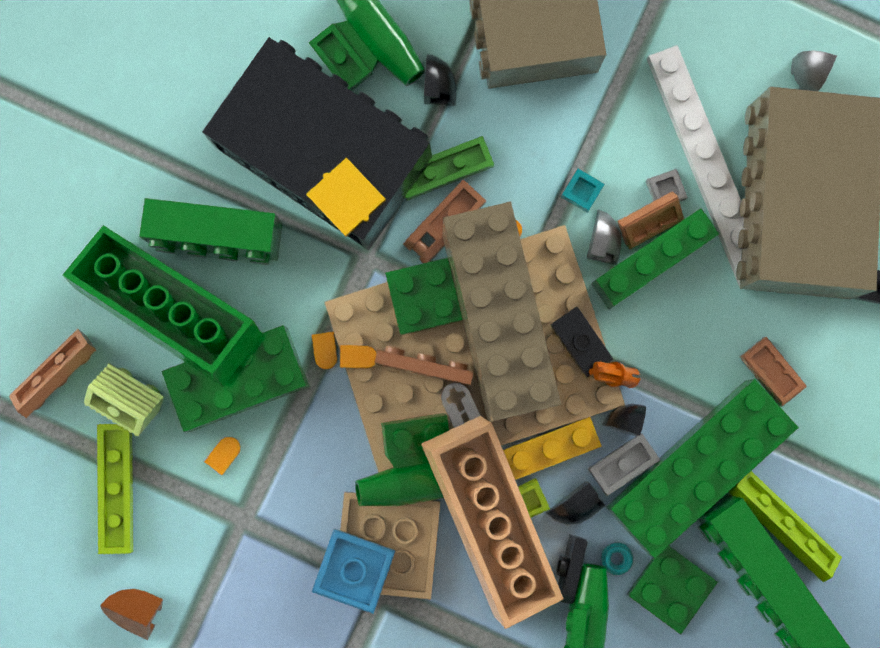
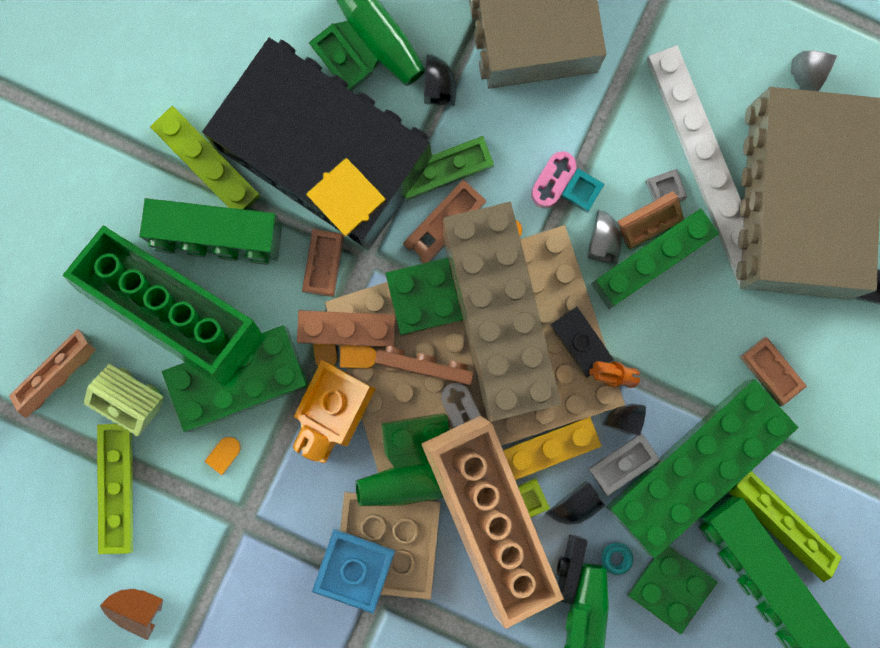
(204, 160): none -> lime plate
(323, 263): none -> nougat plate
(330, 411): none -> light orange plate
(345, 328): none -> nougat plate
(560, 183): none -> bright pink beam

